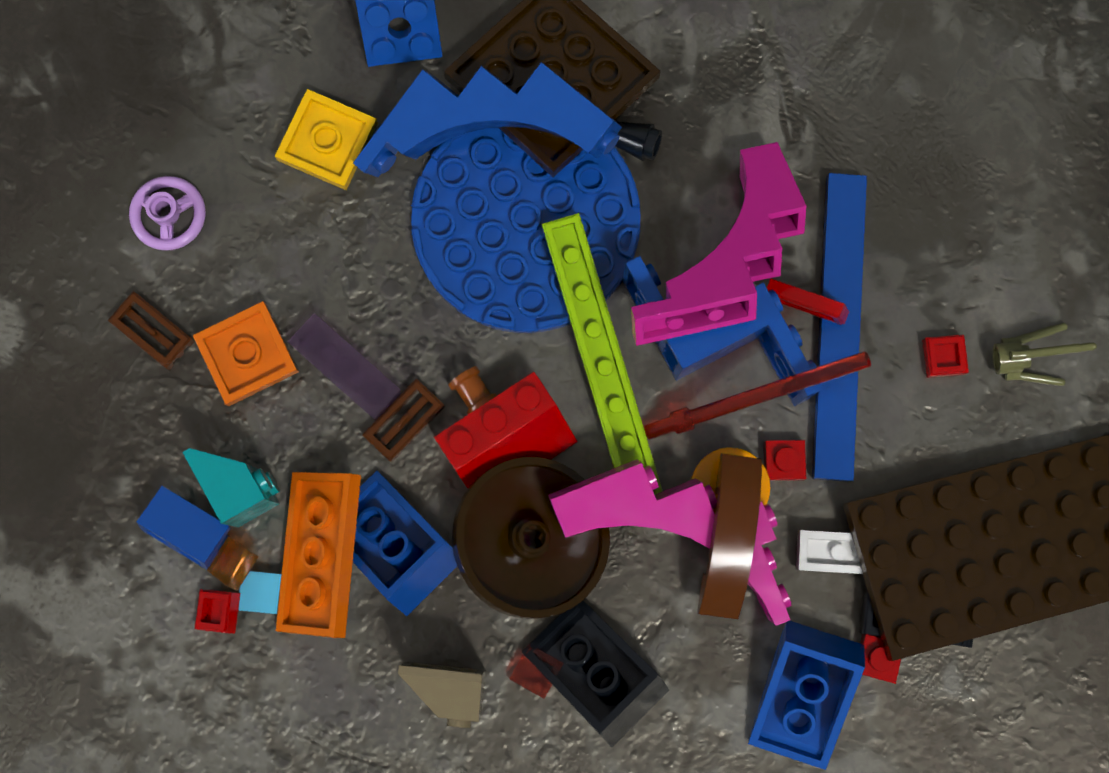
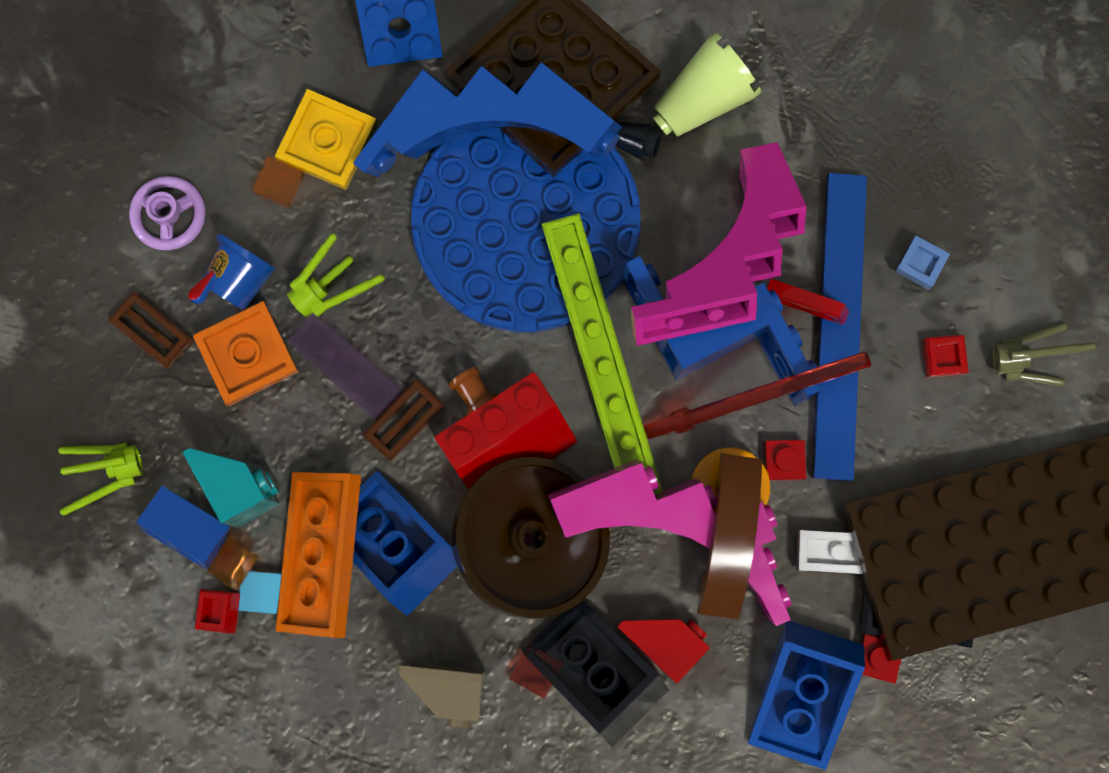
(121, 462): none -> lime plant
(232, 275): none -> blue hat
(278, 182): none -> clear orange tile
(310, 294): none -> lime plant
(668, 643): none -> red slope
(705, 89): none -> yellowish green cone
(922, 262): none -> medium blue plate

